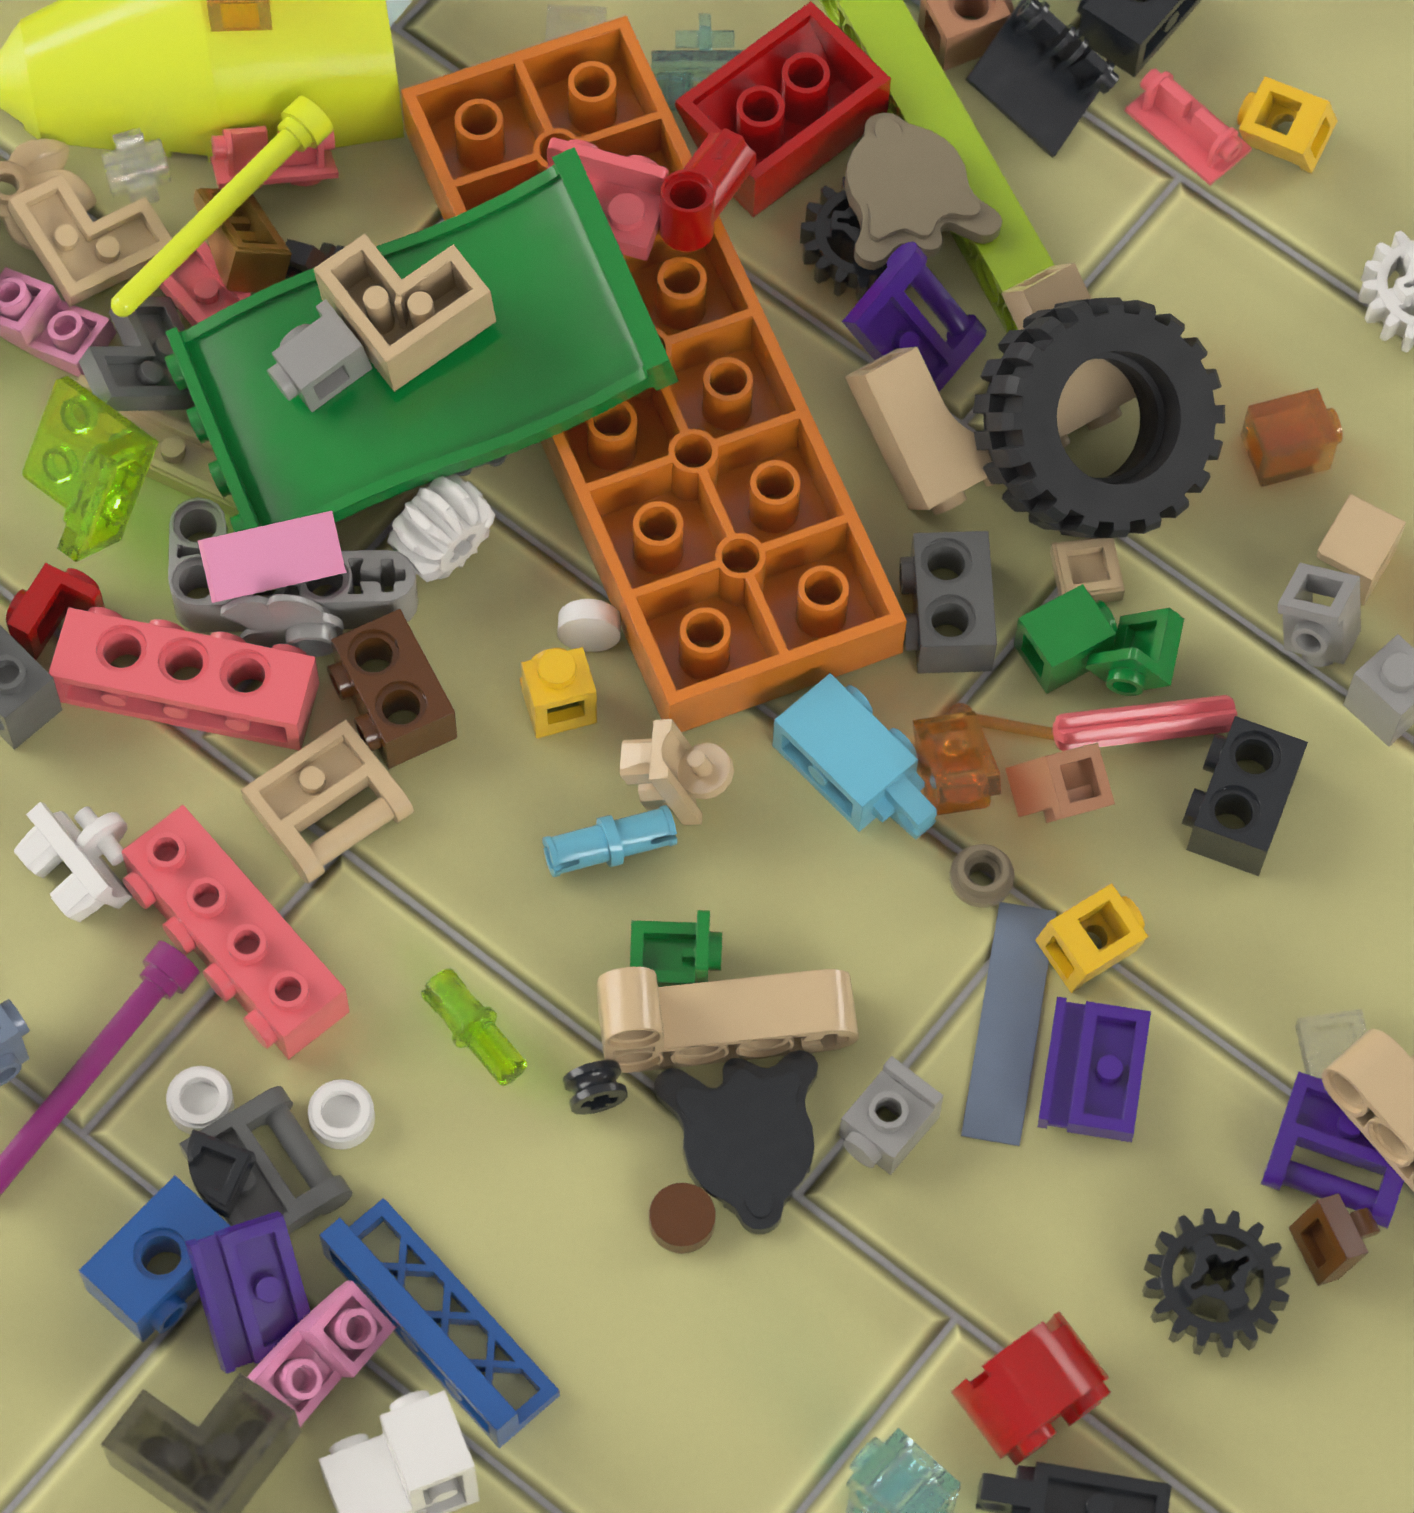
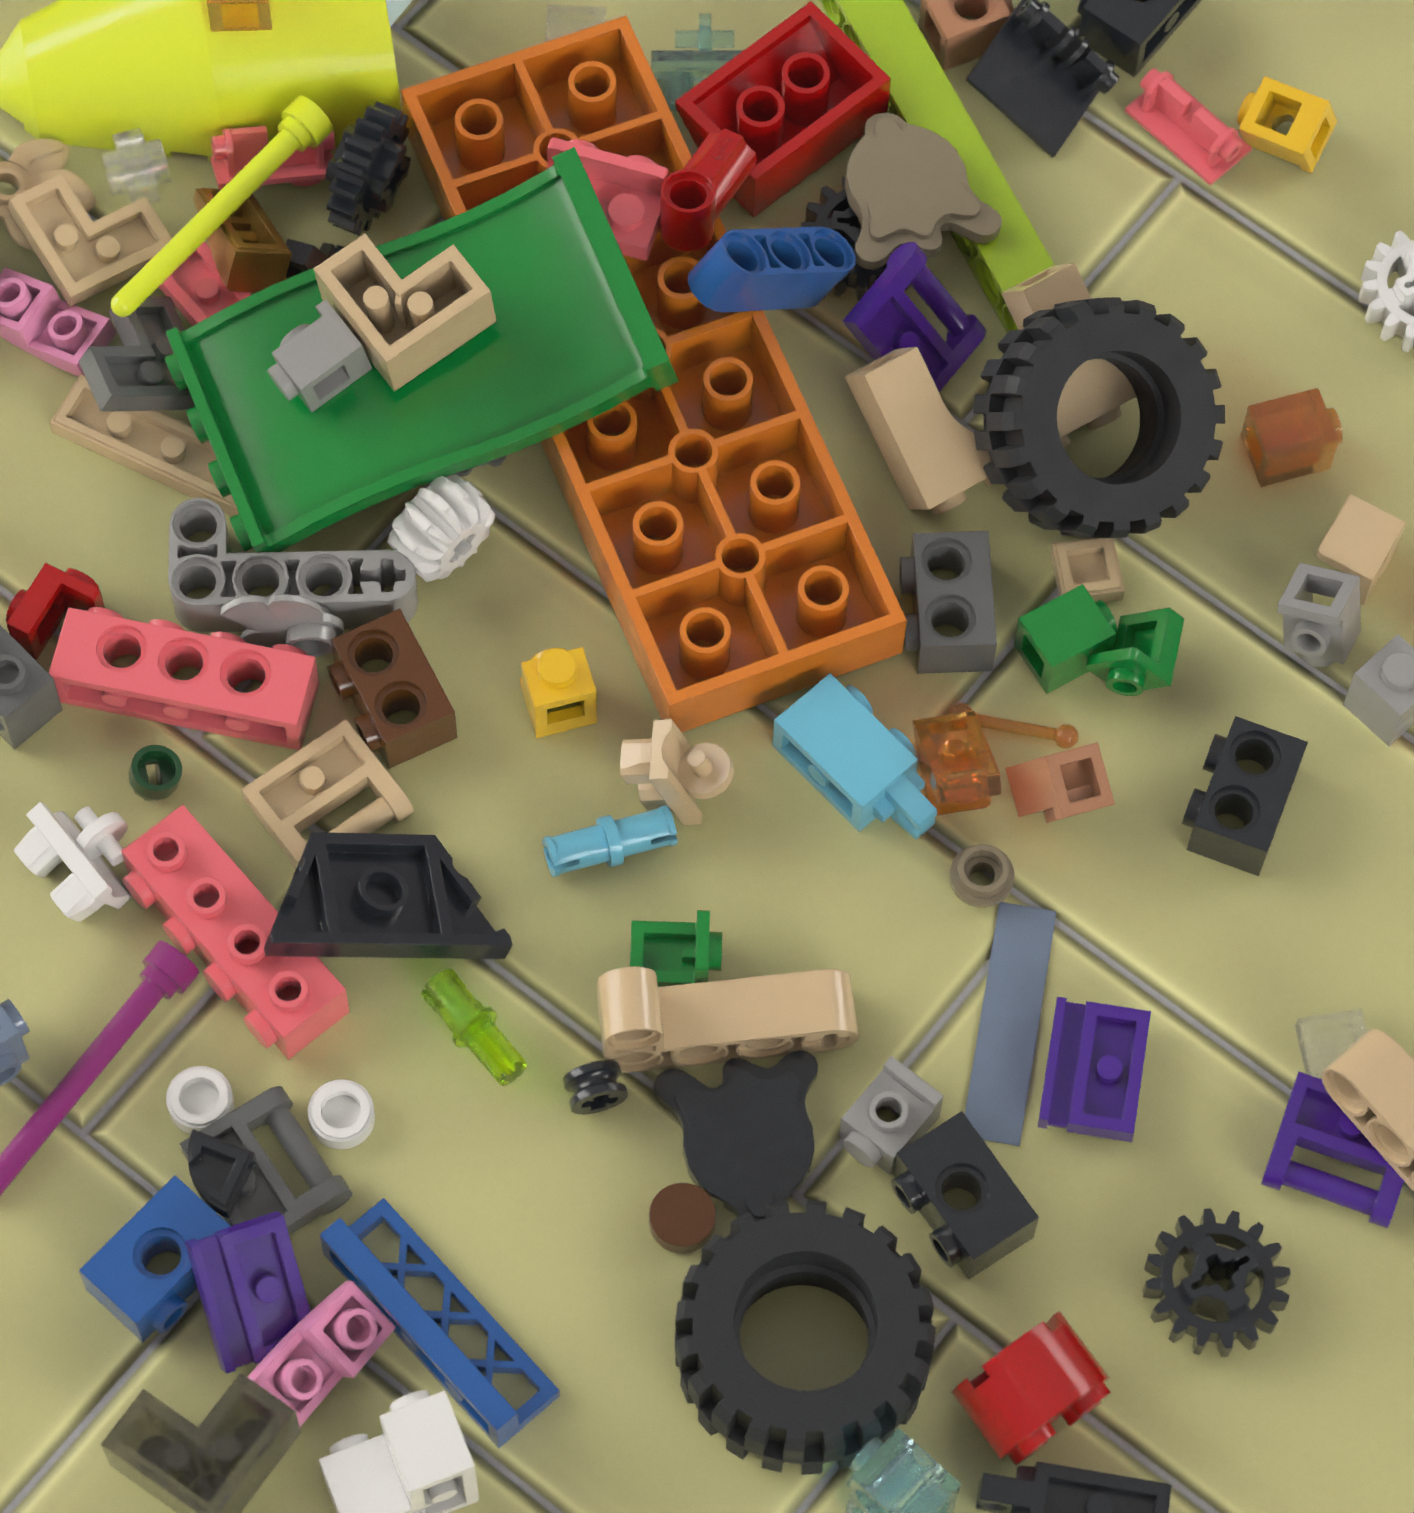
(90, 465): clear neon green bracket -> none
(167, 770): none -> dark green hinge
(271, 556): bright pink slope -> none
(368, 168): none -> black gear
(381, 901): none -> black wing
(589, 625): white tile -> none
(771, 269): none -> blue beam
(812, 1252): none -> black tyre
(959, 1158): none -> black brick
(1072, 951): yellow brick -> none
(1144, 722): coral axle -> none
(1332, 1237): reddish brown tile -> none

